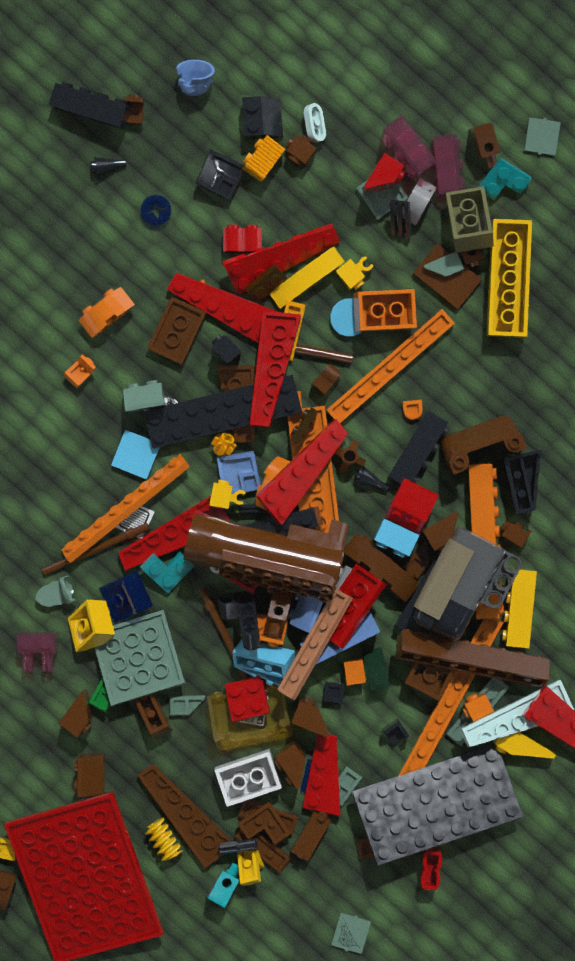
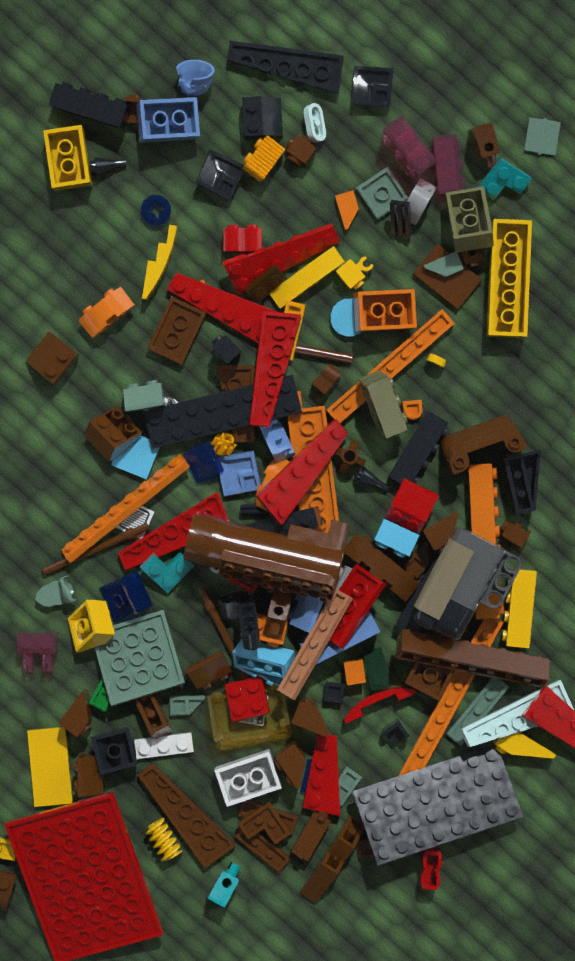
(50, 766): none -> yellow tile
(52, 358): none -> reddish brown slope
(67, 158): none -> yellow brick
(80, 371): orange bracket -> none
(112, 433): none -> reddish brown slope
(114, 750): none -> black slope
(156, 269): none -> yellow slope
(164, 745): none -> white plate
(168, 119): none -> medium blue brick
(203, 462): none -> clear blue piece
(209, 669): none -> reddish brown slope
(222, 495): yellow brick -> none
(238, 846): black axle -> none
(249, 867): yellow slope -> none
(278, 441): none -> medium blue hinge
(301, 66): none -> black wing
(307, 418): dark brown plate -> none
(333, 859): none -> reddish brown slope
(347, 207): none -> orange tile
(351, 933): sand green piece -> none
(372, 86): none -> black plate
(383, 404): none -> olive brick
(385, 175): red slope -> none
(401, 692): none -> red slope
(434, 359): none -> yellow tile
(477, 706): orange brick -> none

